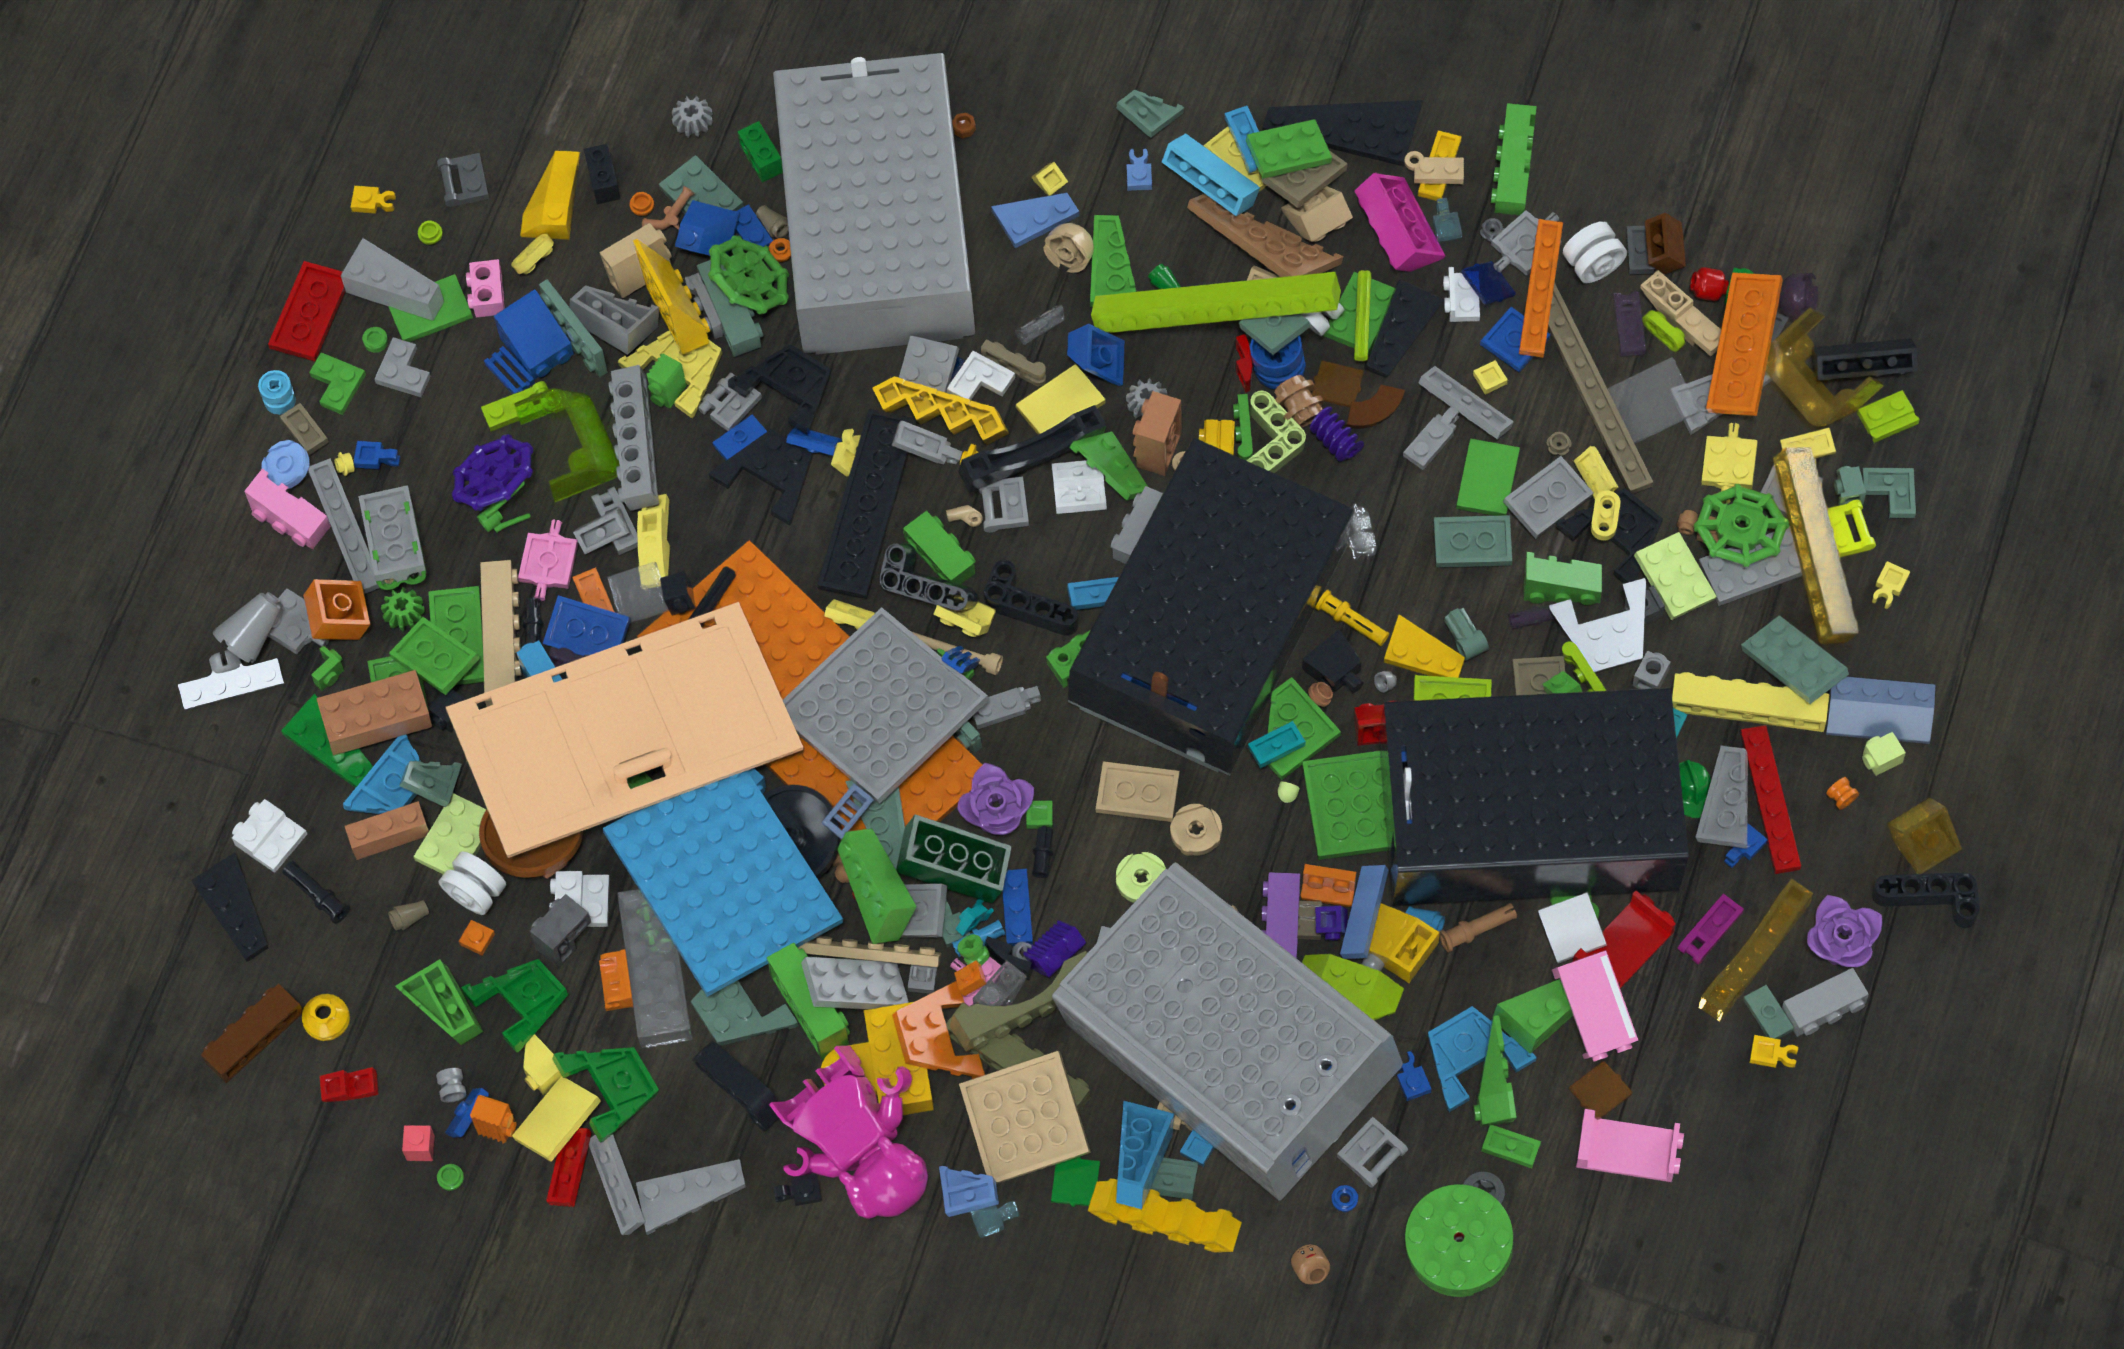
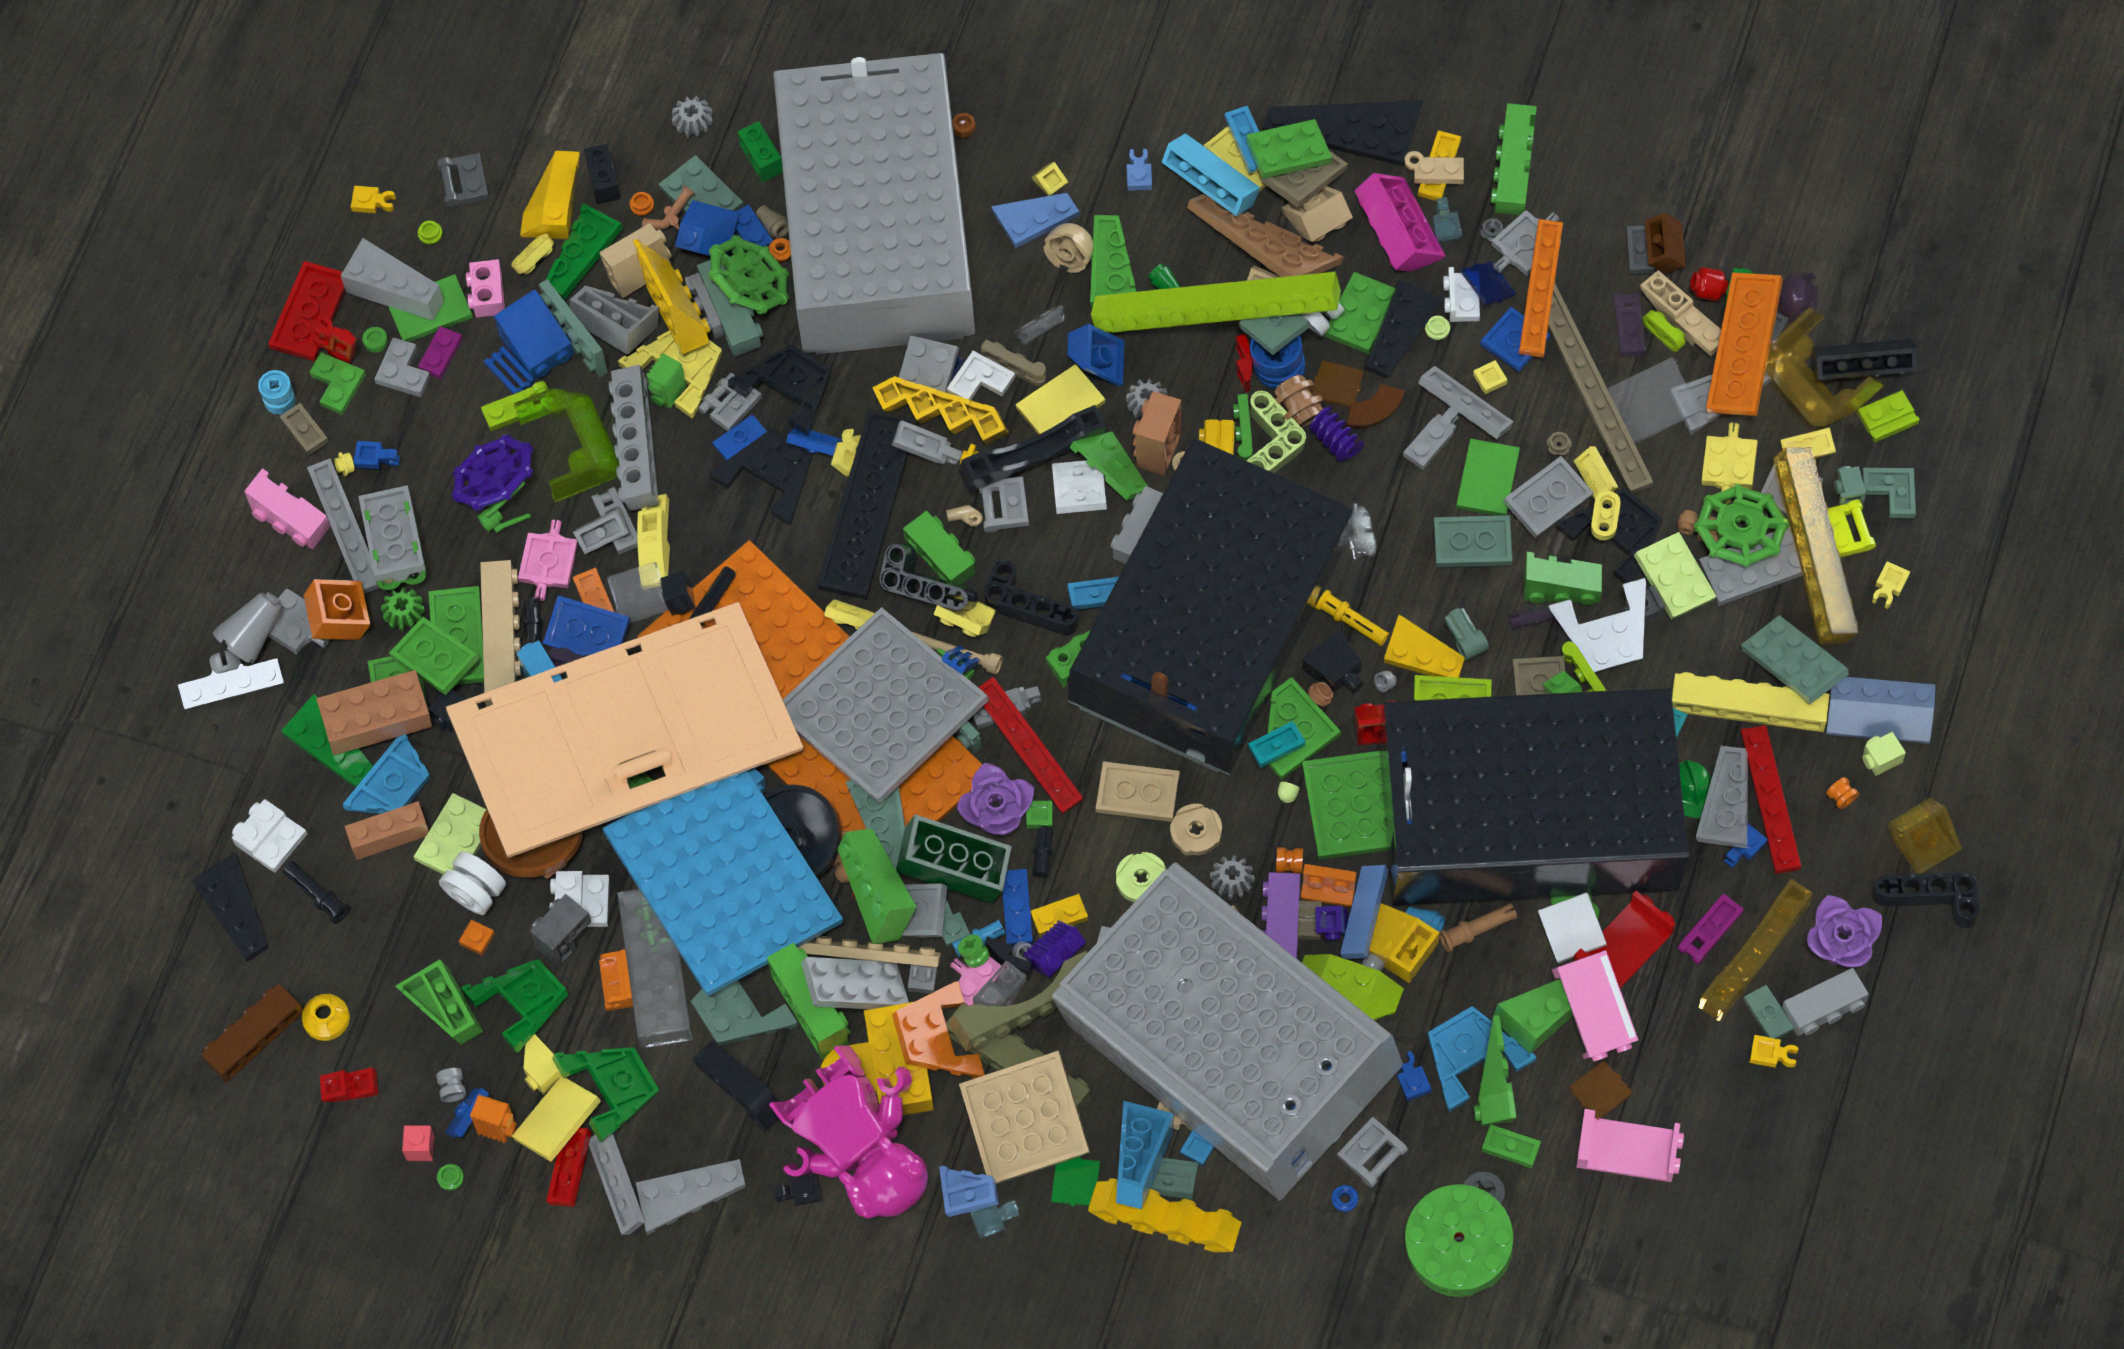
(286, 463): light blue tile -> none
(329, 671): bright green bracket -> none
(337, 341): none -> red plate
(406, 915): dark tan cone -> none
(431, 780): sand green wing -> none
(440, 352): none -> magenta plate
(589, 236): none -> green wing
(859, 795): sand blue slope -> none
(970, 978): orange plate -> none
(971, 917): teal plate -> none
(1029, 747): none -> red plate
(1067, 910): none -> yellow plate
(1148, 112): sand green wing -> none
(1222, 874): none -> light grey gear
(1289, 860): none -> orange wheel
(1310, 1264): medium nougat head -> none
(1362, 315): lime axle -> none
(1437, 328): none -> yellowish green plate
(1594, 252): white wheel -> none
(1645, 680): light grey brick -> none

